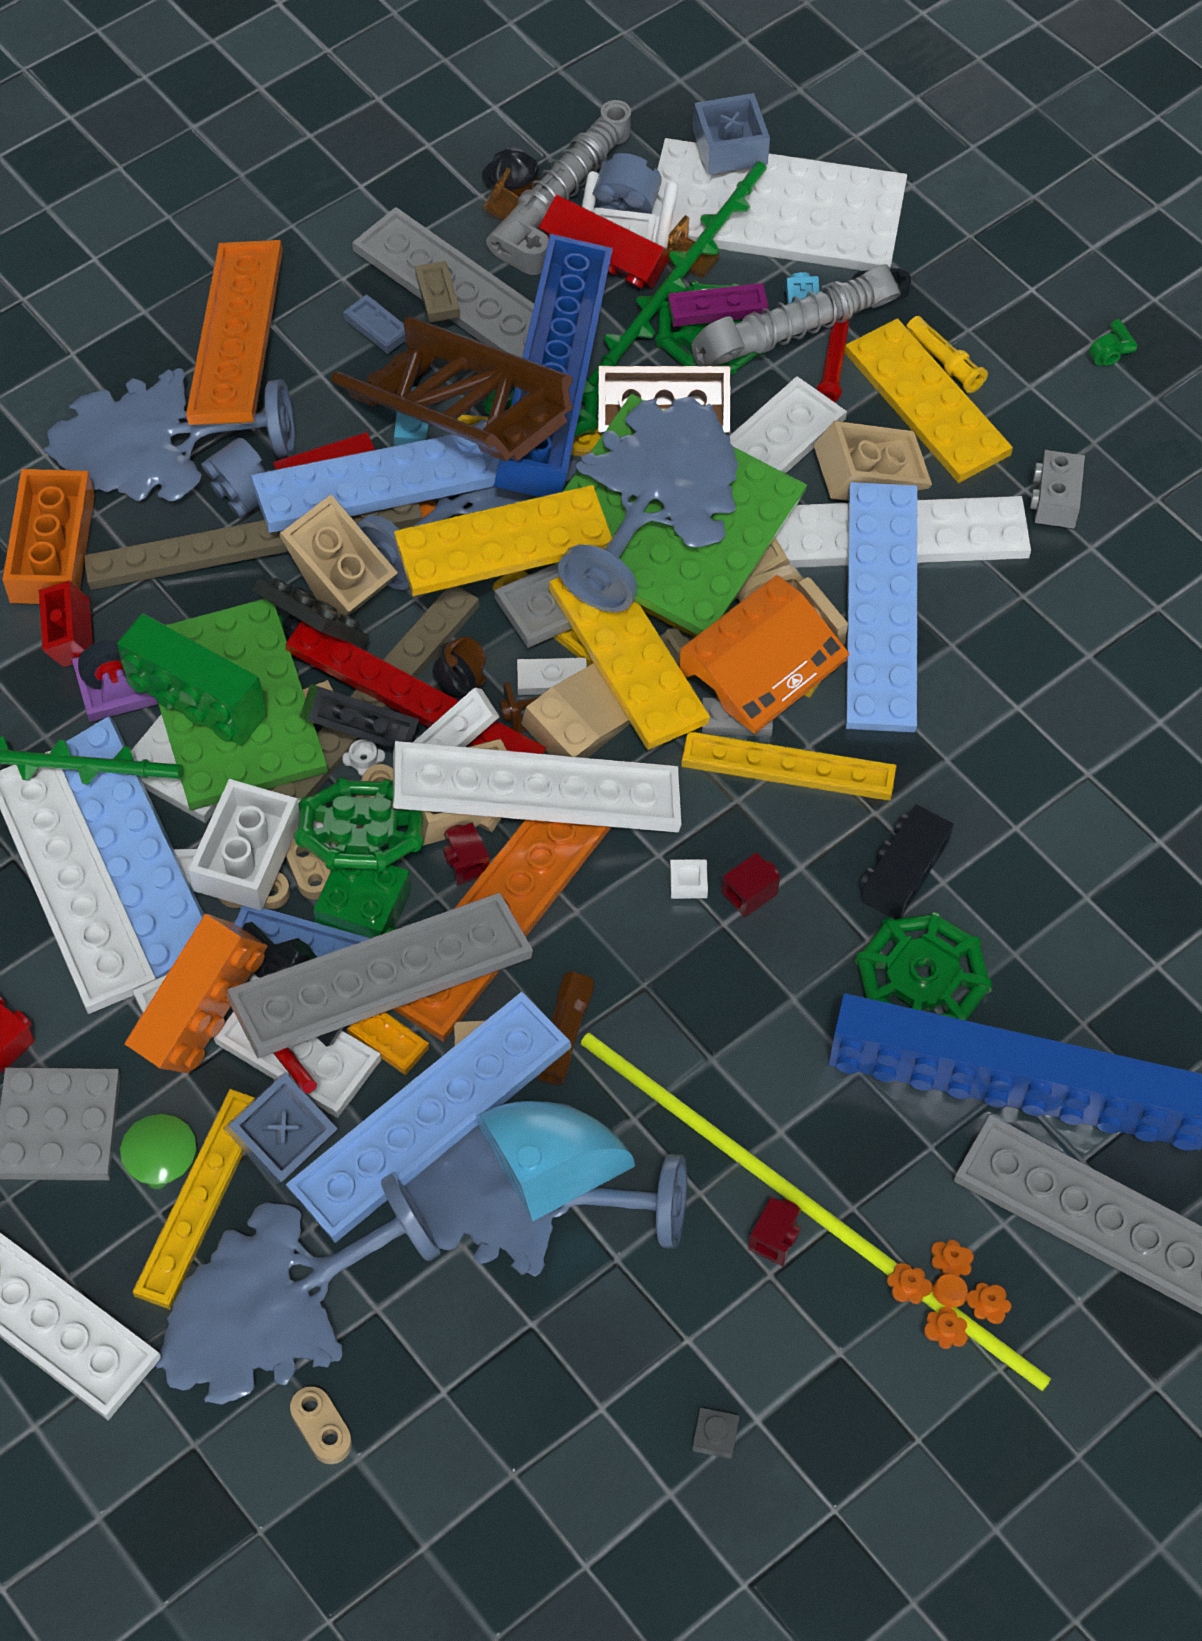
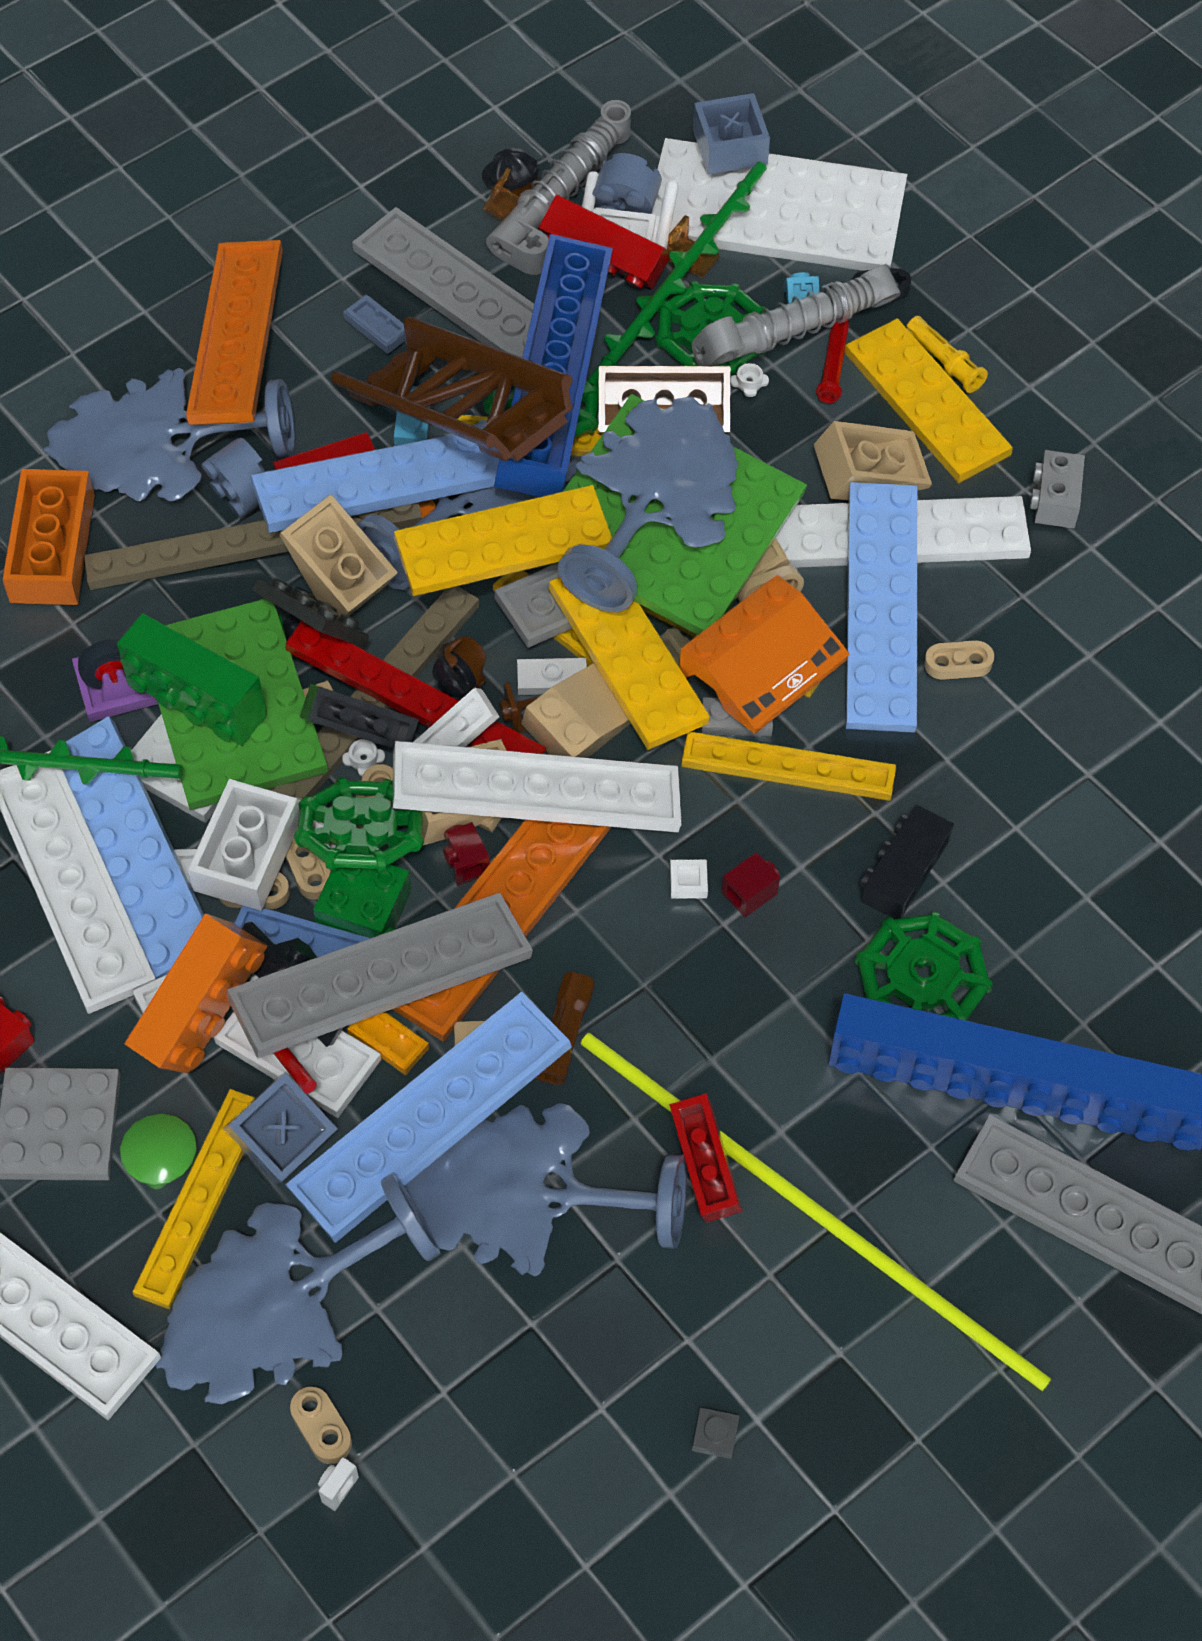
(65, 622): red brick -> none
(337, 1483): none -> white plate
(437, 291): dark tan plate -> none
(552, 1152): medium azure brick -> none
(706, 1158): none -> red brick
(716, 303): magenta plate -> none
(749, 379): none -> white plate
(776, 1230): dark red brick -> none
(787, 425): white plate -> none
(824, 608): tan plate -> none
(949, 1291): orange plant -> none
(957, 660): none -> tan plate
(1109, 347): green plate -> none

